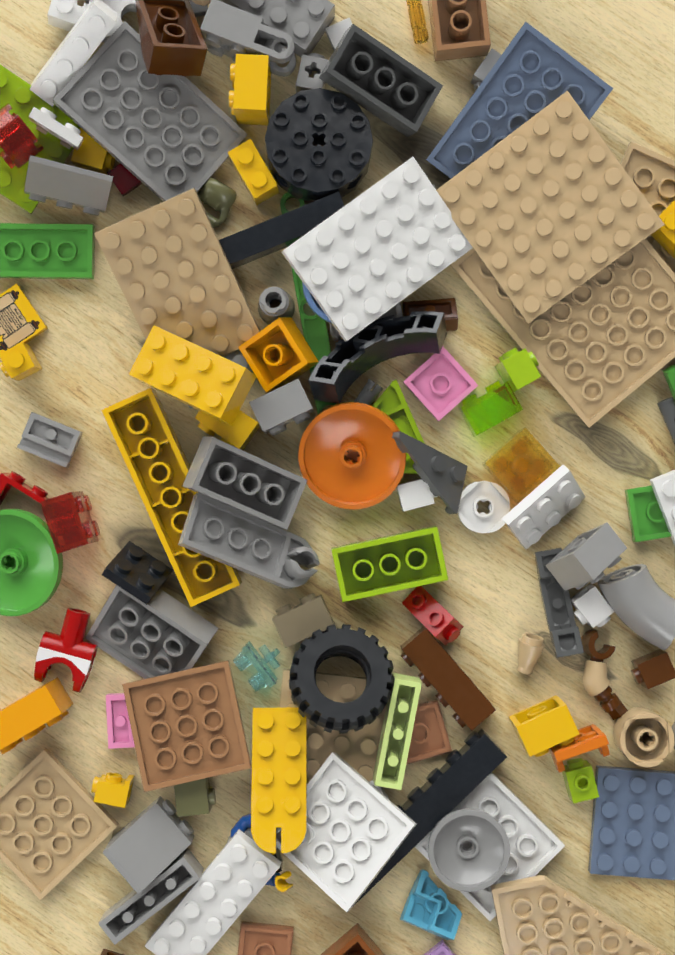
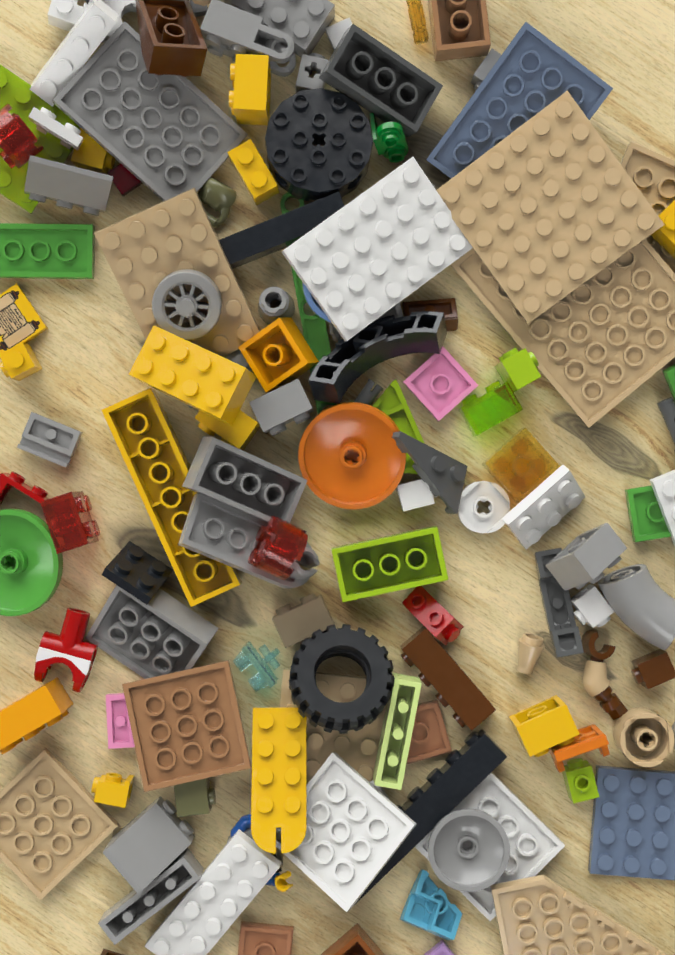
(187, 303): none -> light grey wheel
(278, 547): none -> clear red brick
(389, 140): none -> green bracket

